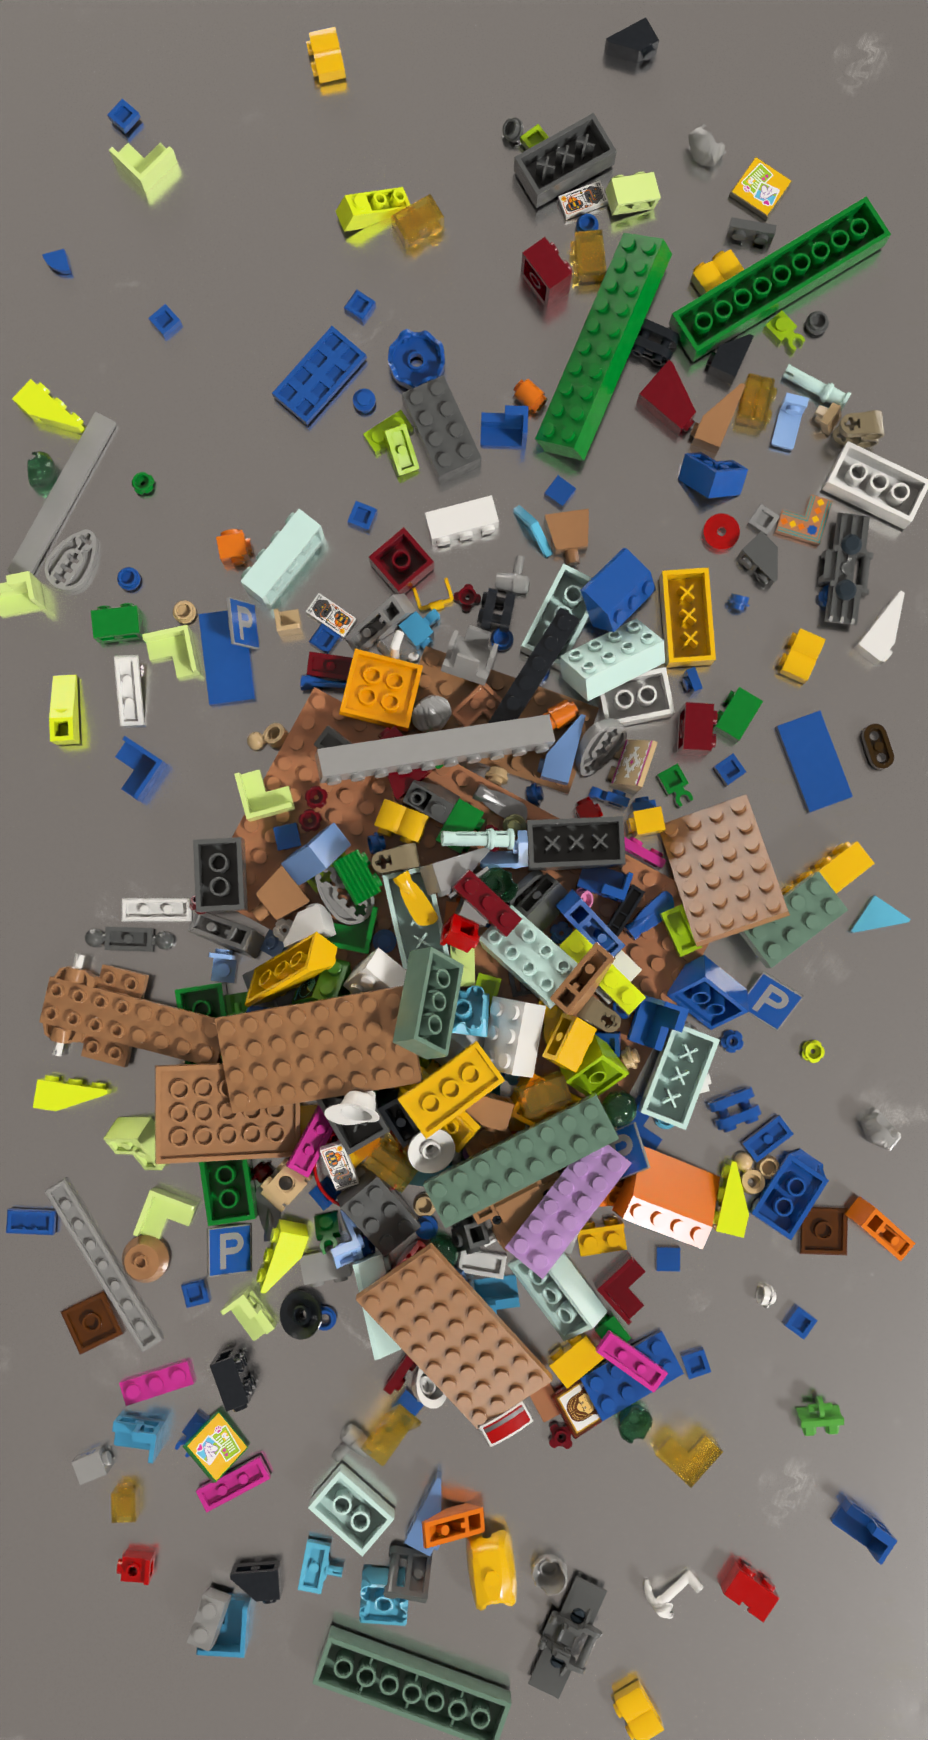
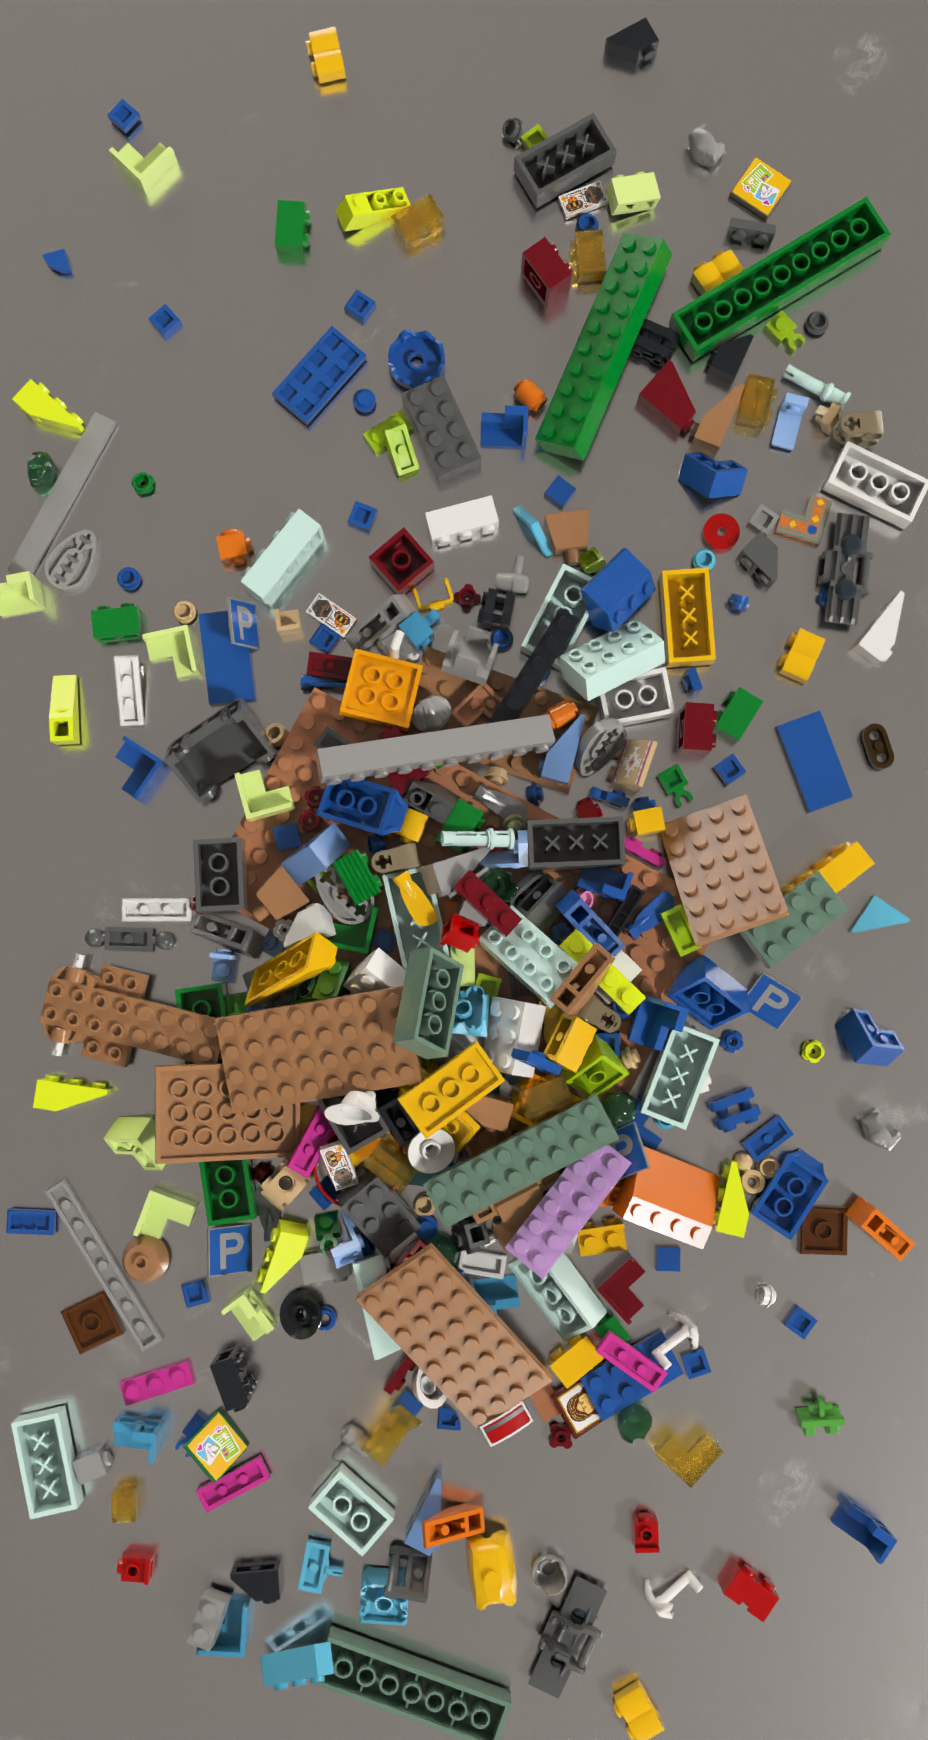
(45, 1461): none -> light aqua brick
(218, 749): none -> dark grey windscreen
(291, 227): none -> green brick
(297, 1666): none -> medium azure brick
(364, 806): none -> blue slope
(448, 1418): none -> blue tile
(537, 1060): none -> blue plate
(591, 561): none -> lime slope
(641, 1542): none -> red brick
(688, 1330): none -> white piece
(704, 559): none -> medium azure plate
(866, 1041): none -> blue panel

